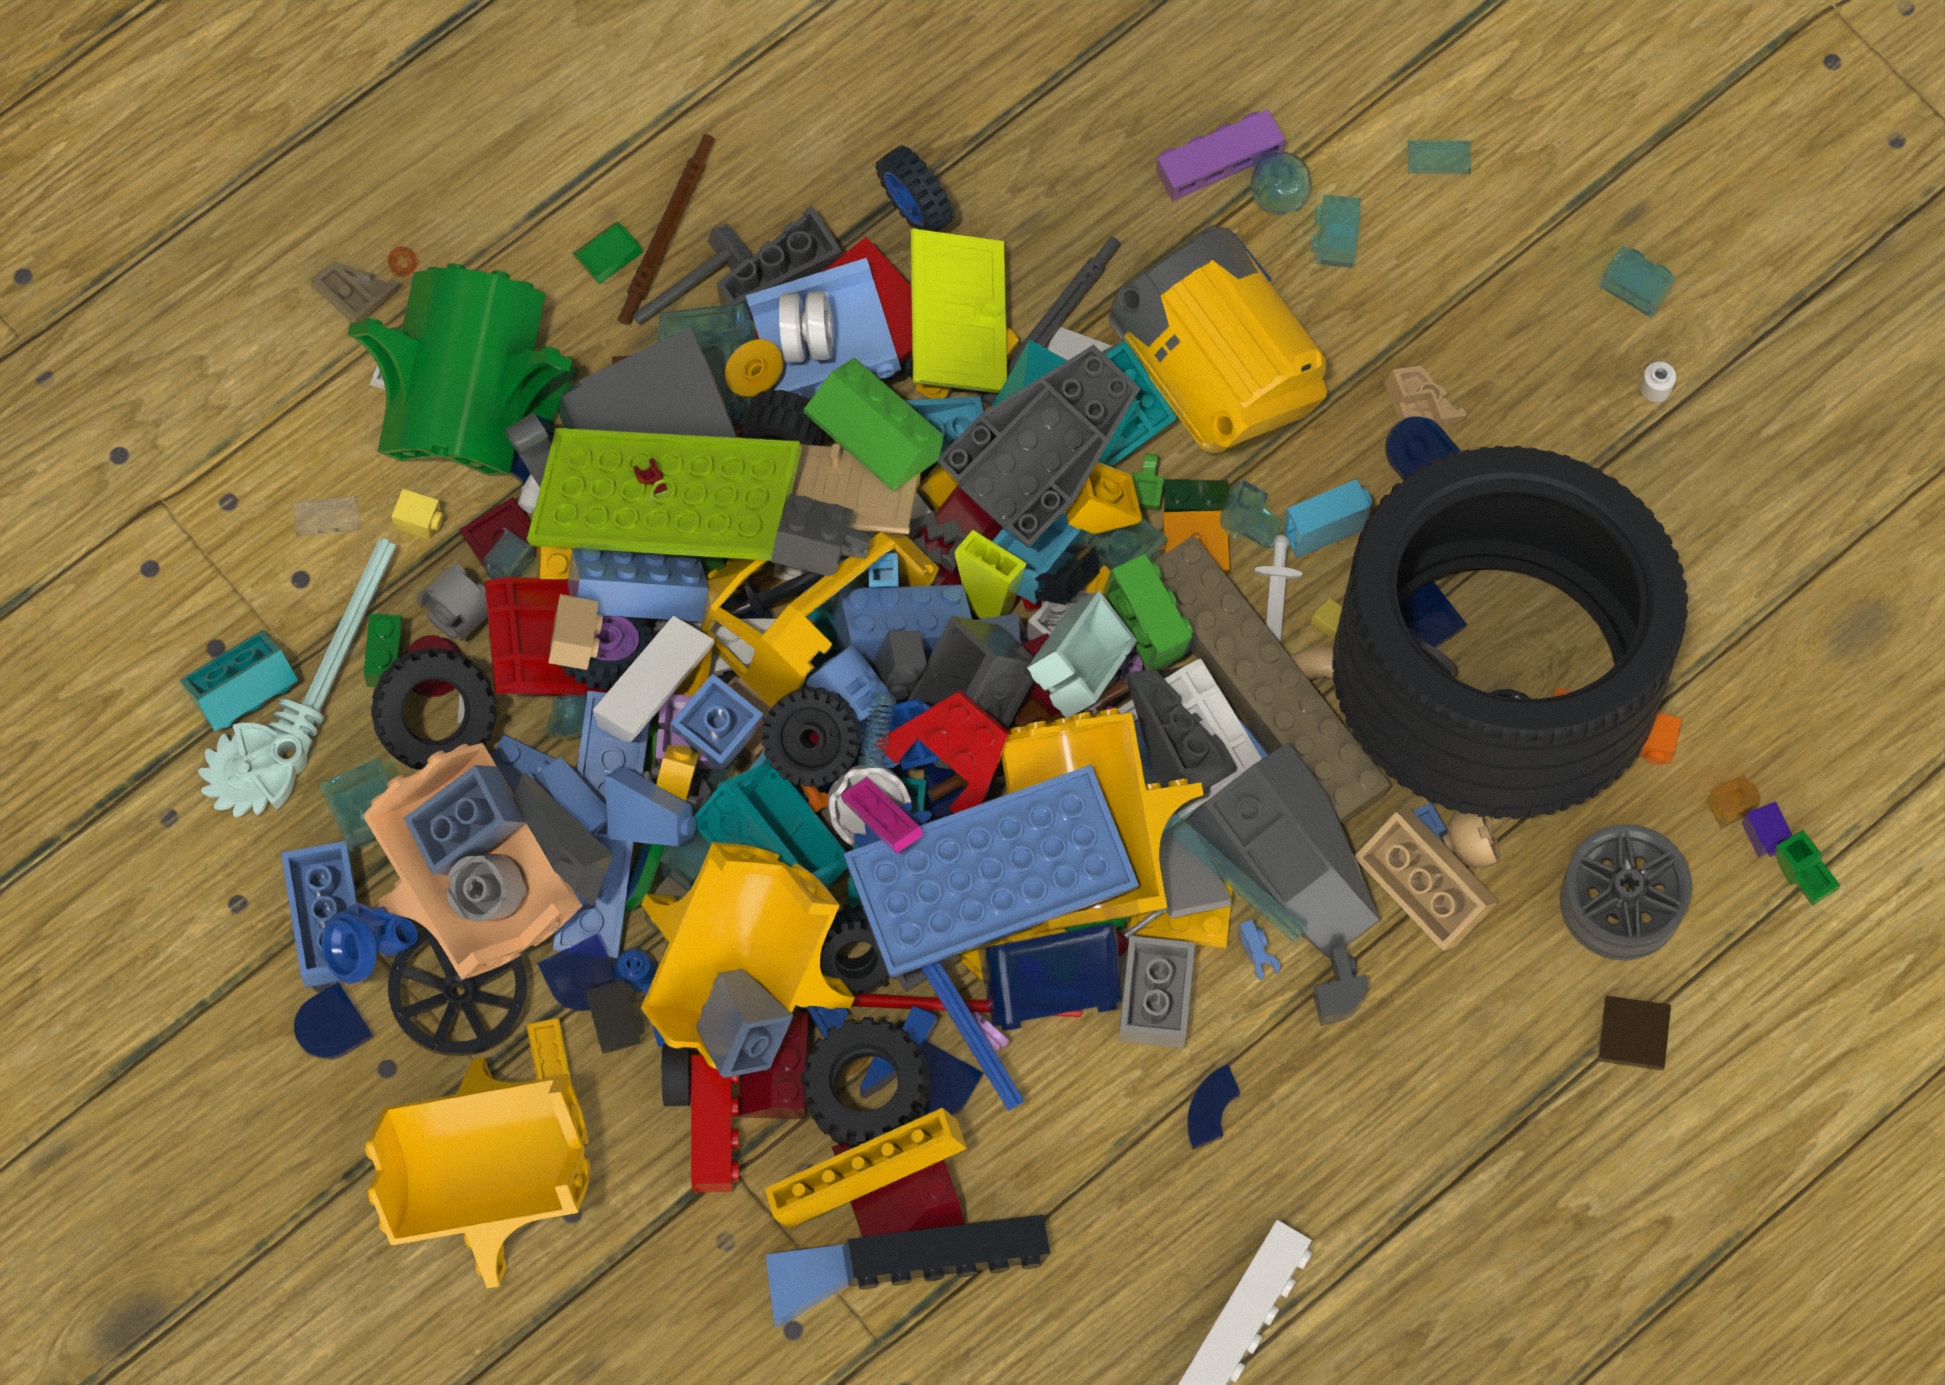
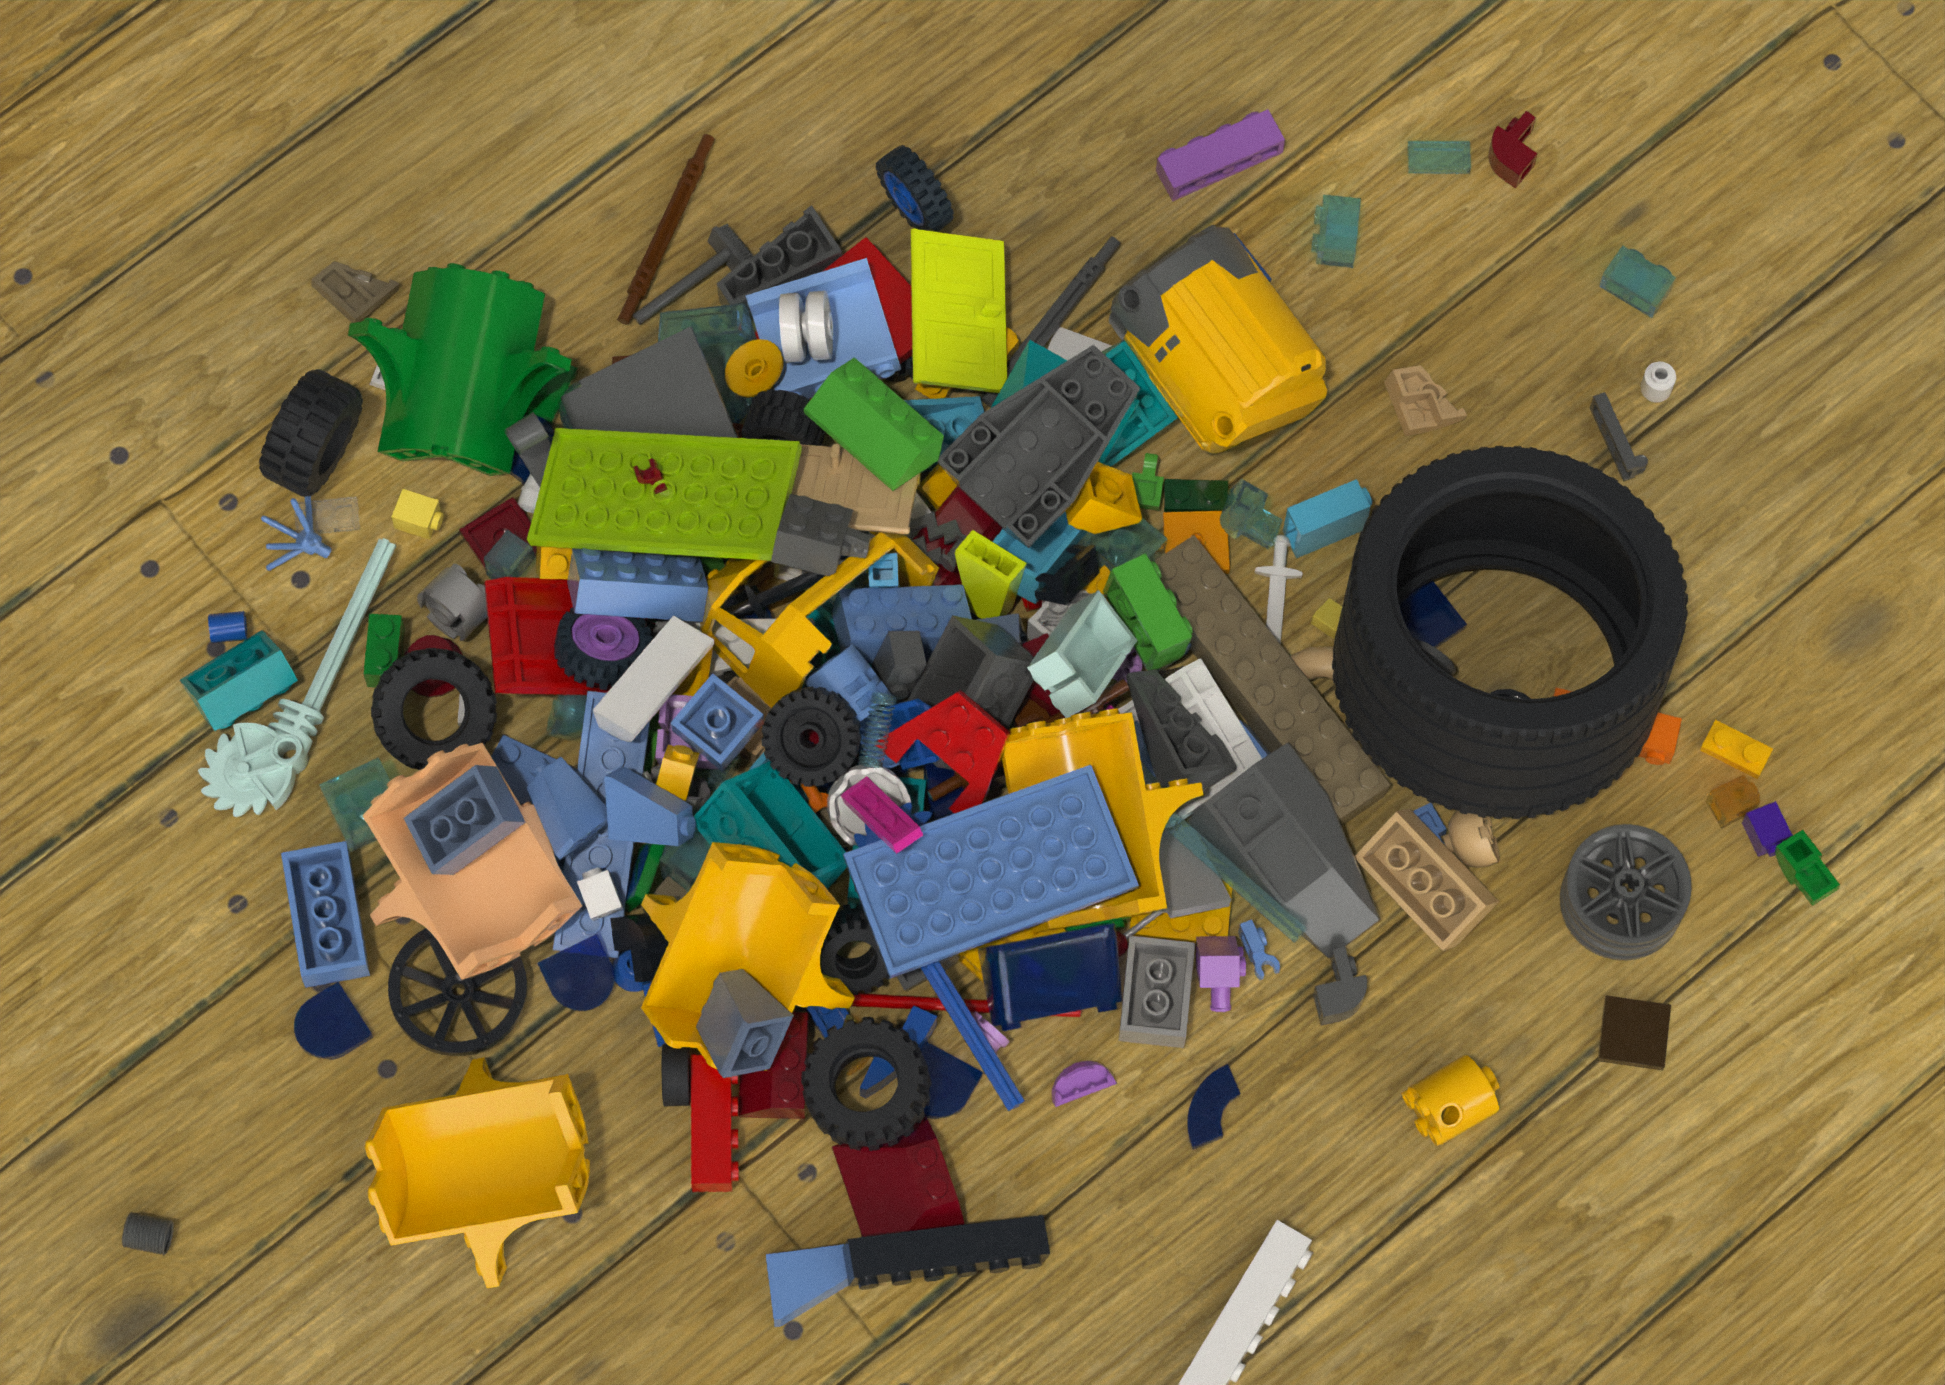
(147, 1233): none -> dark grey piece
(227, 626): none -> blue piece
(306, 540): none -> medium blue plant
(310, 432): none -> black tyre
(357, 935): blue piece -> none
(405, 253): clear orange bush -> none
(485, 887): light grey brick -> none
(547, 1048): yellow plate -> none
(564, 841): dark grey wedge -> none
(574, 632): tan brick -> none
(599, 893): none -> white brick
(608, 252): green piece -> none
(613, 1014): clear smoke brick -> none
(644, 940): none -> black brick
(865, 1168): yellow brick -> none
(1080, 1080): none -> medium lavender plate
(1219, 968): none -> medium lavender brick
(1281, 183): clear light blue cylinder -> none
(1416, 443): clear blue tile -> none
(1452, 1099): none -> yellow cylinder
(1509, 154): none -> dark red brick
(1615, 439): none -> dark grey hinge
(1736, 749): none -> yellow plate

